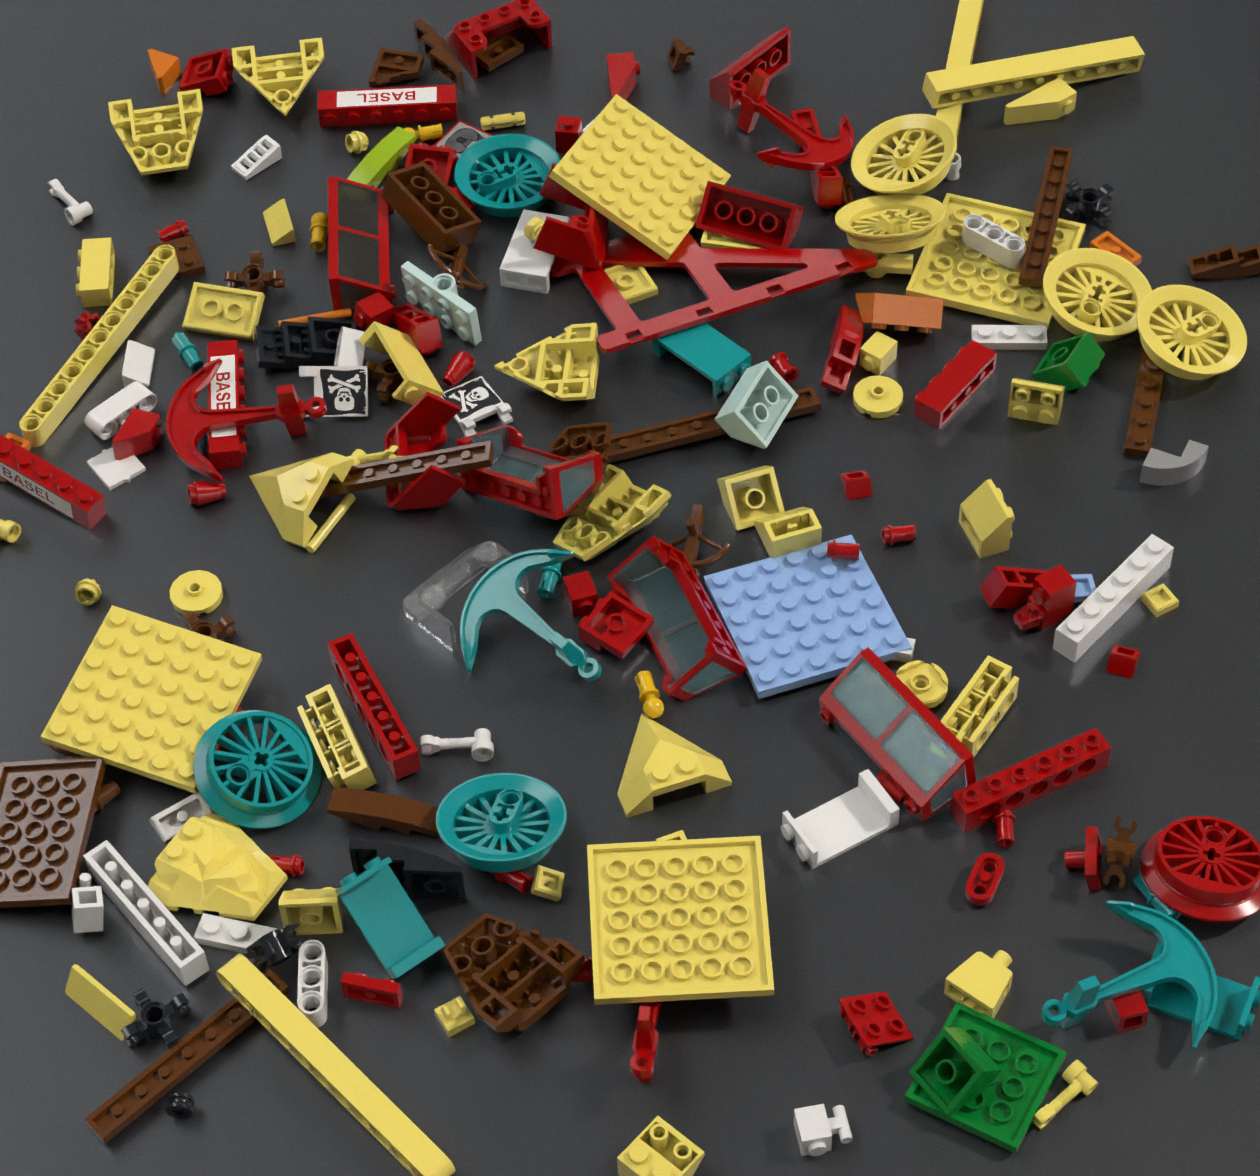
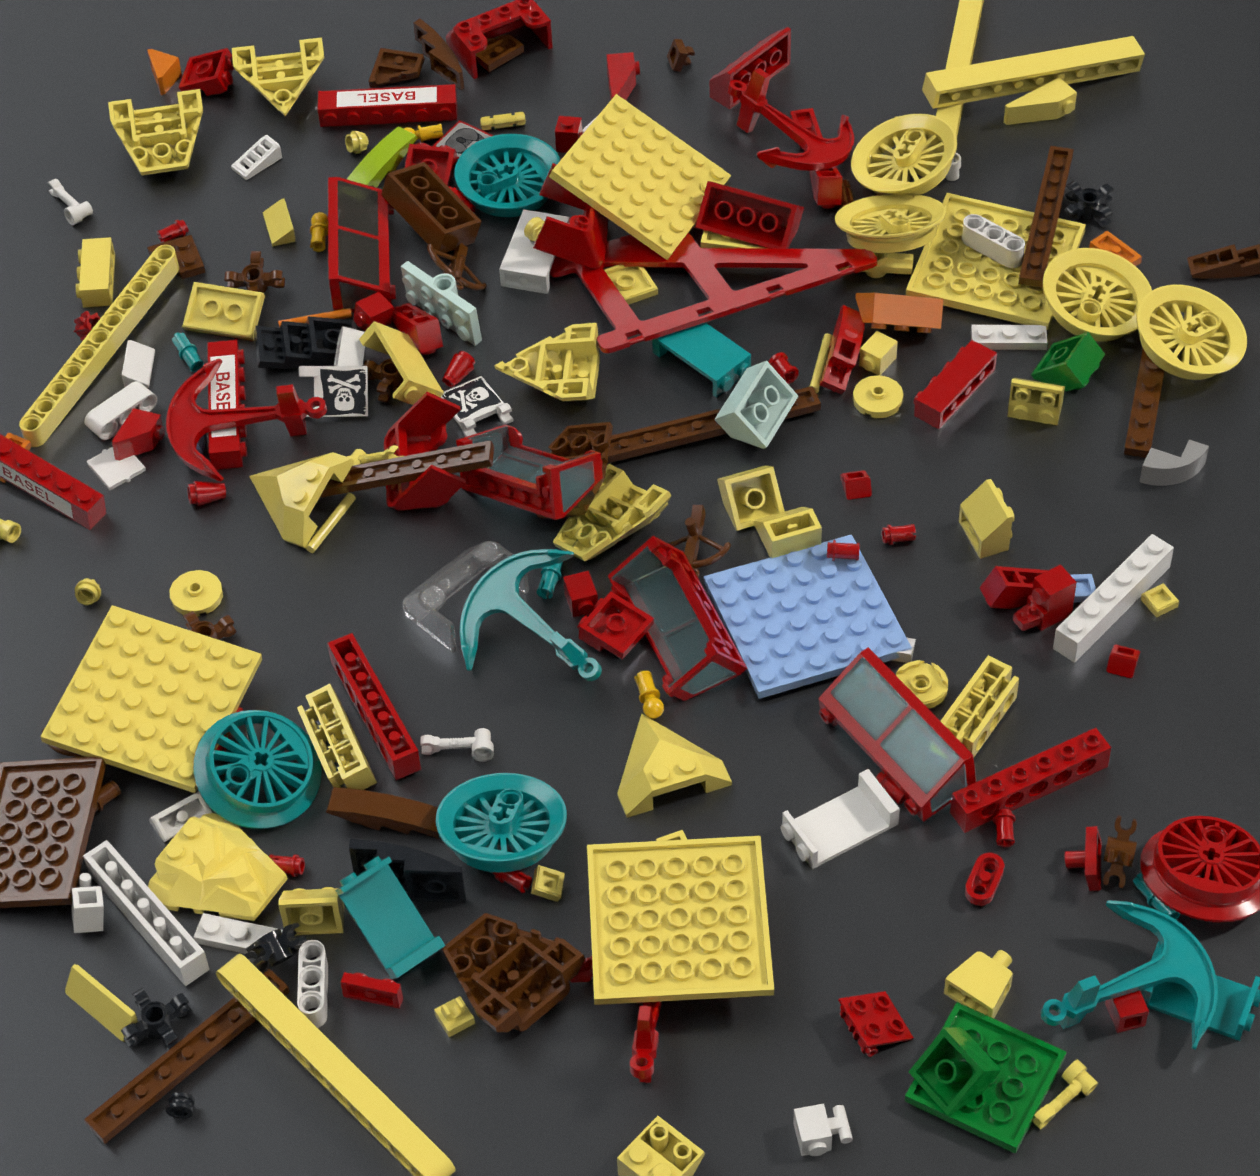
(821, 361): none -> light yellow bar

